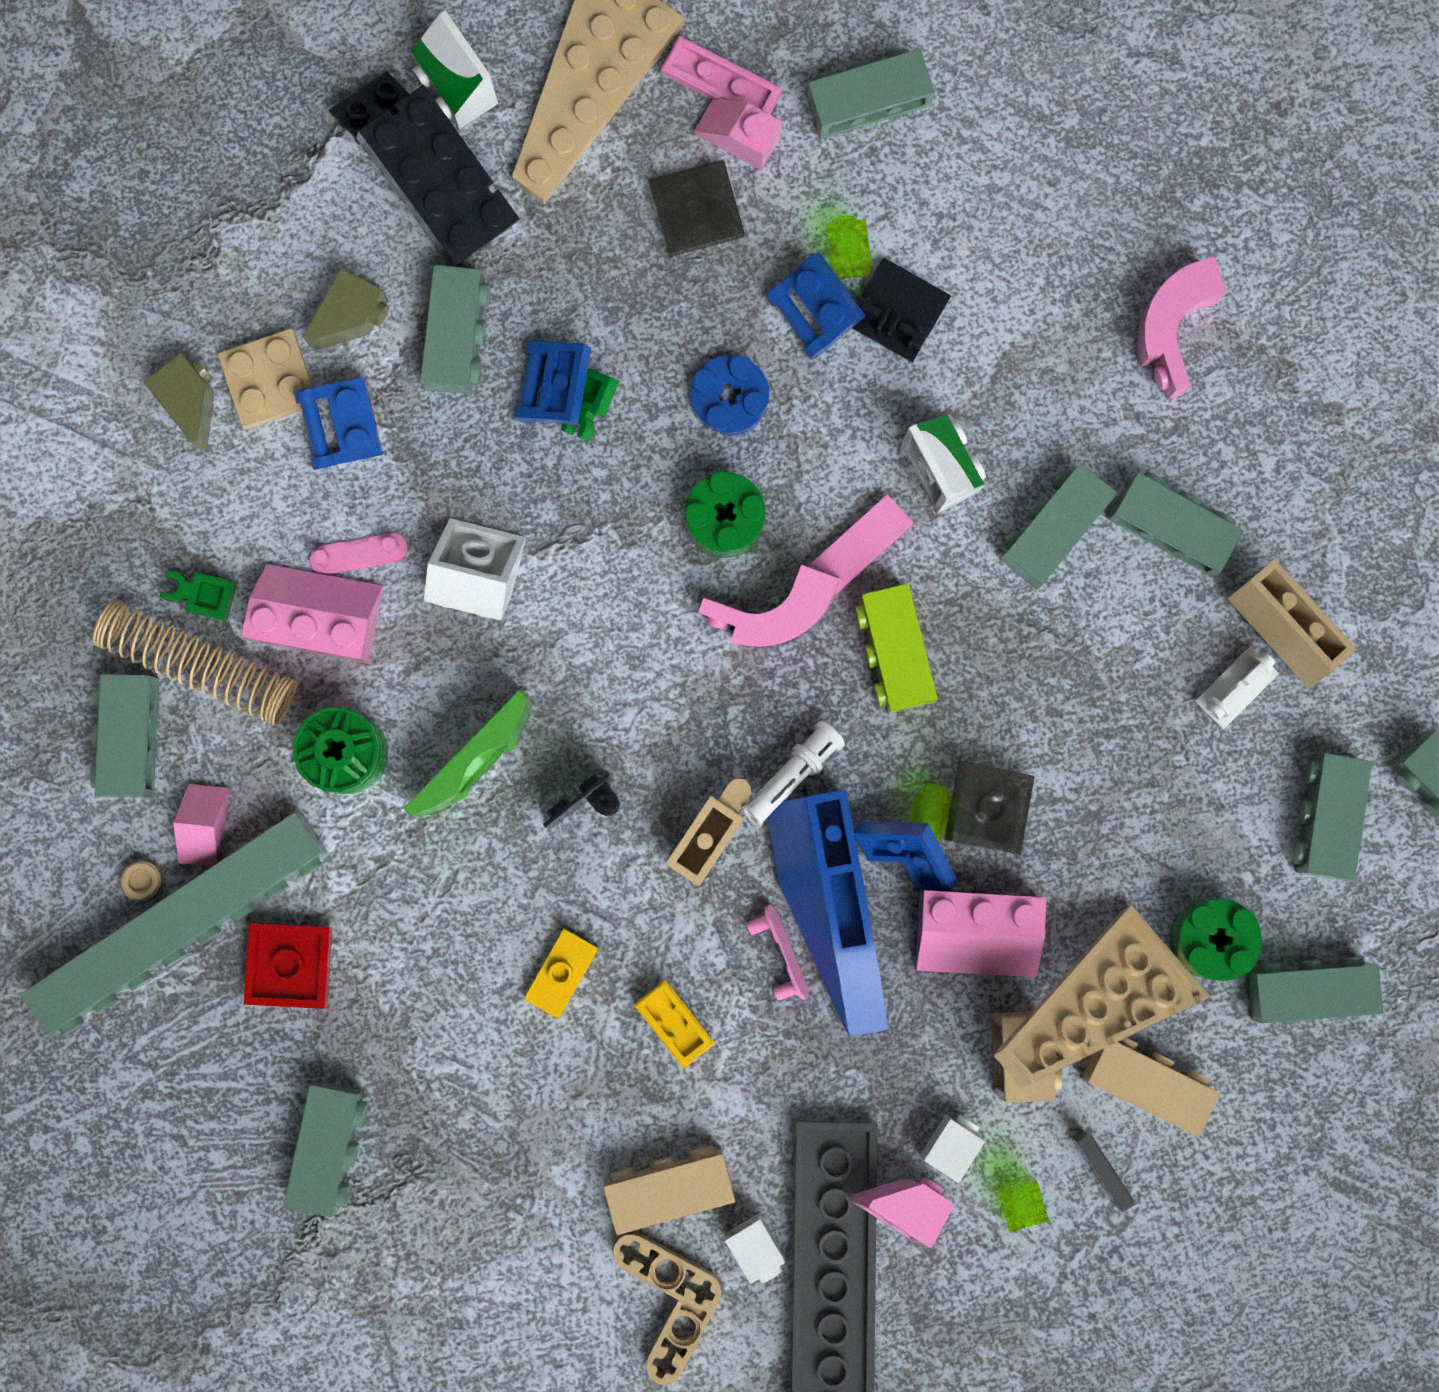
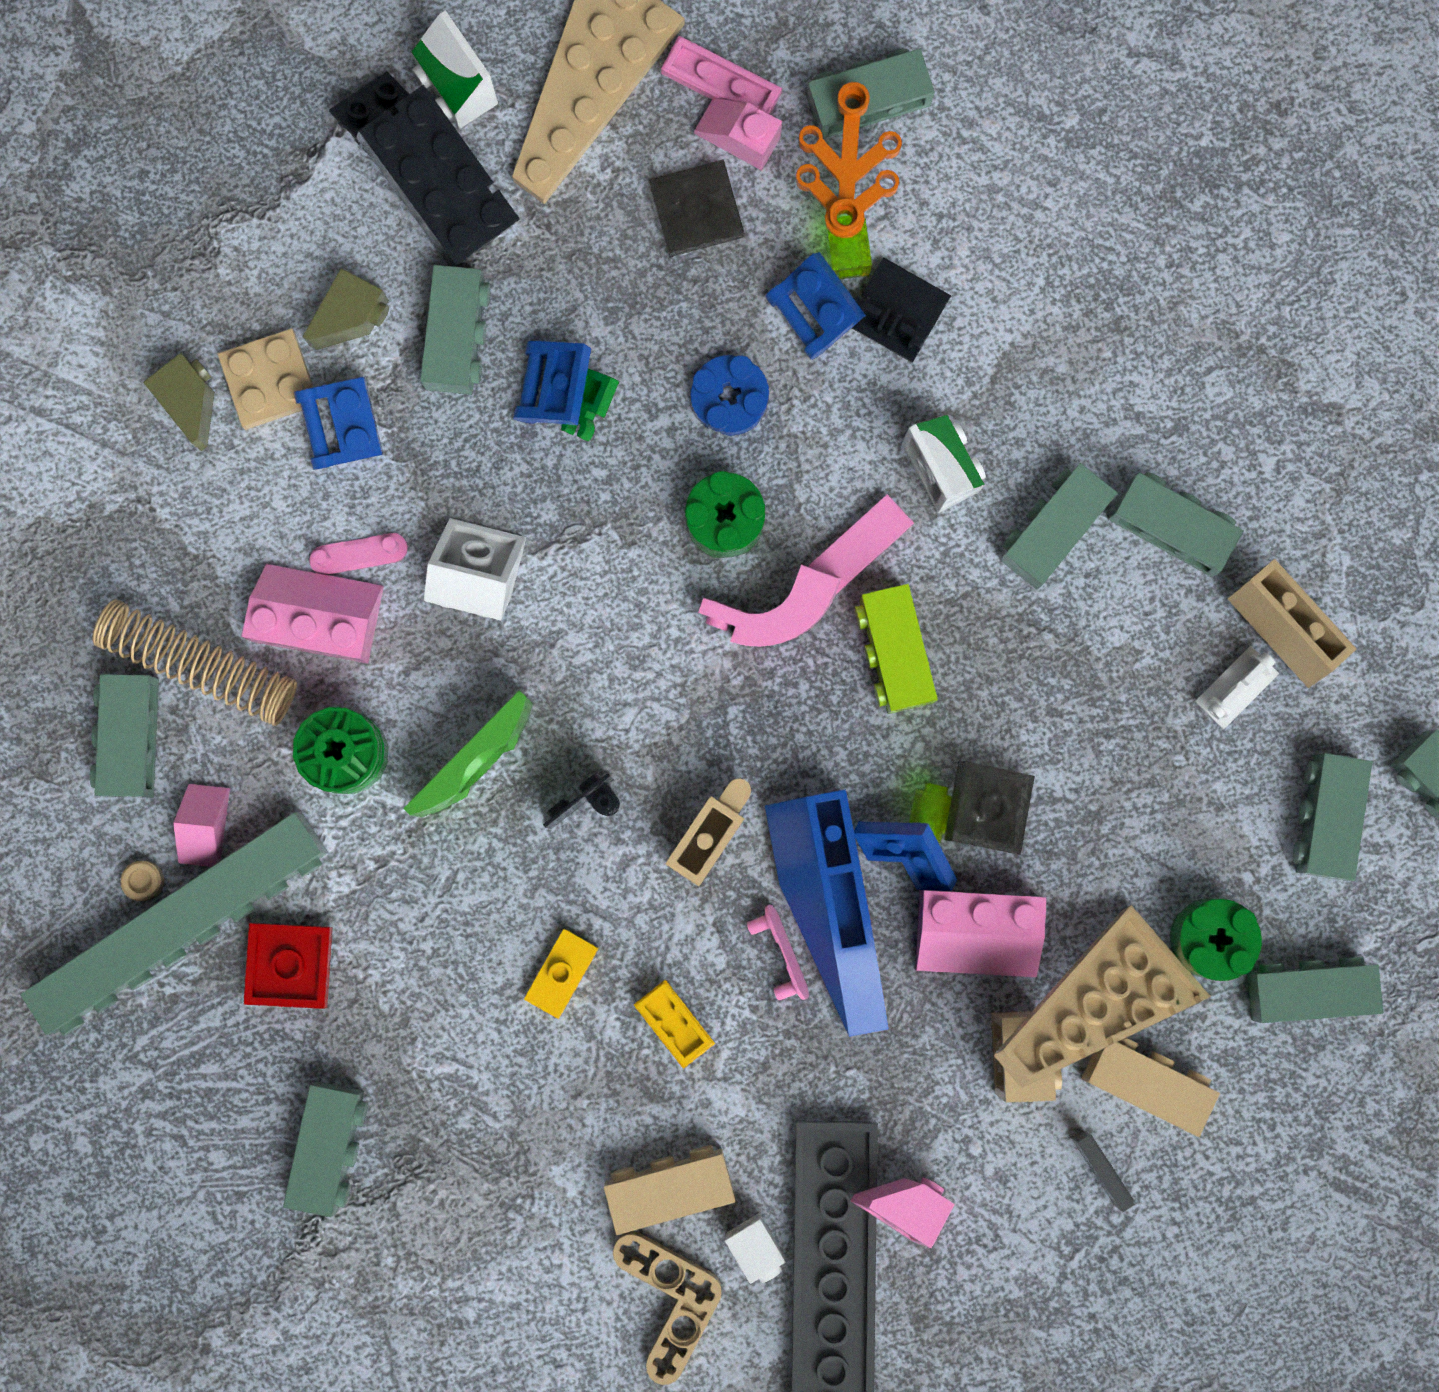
(204, 596): green plate -> none
(804, 761): white pin -> none
(848, 169): none -> orange plant
(953, 1146): white brick -> none
(1020, 1203): clear neon green brick -> none
(1185, 291): bright pink arch -> none

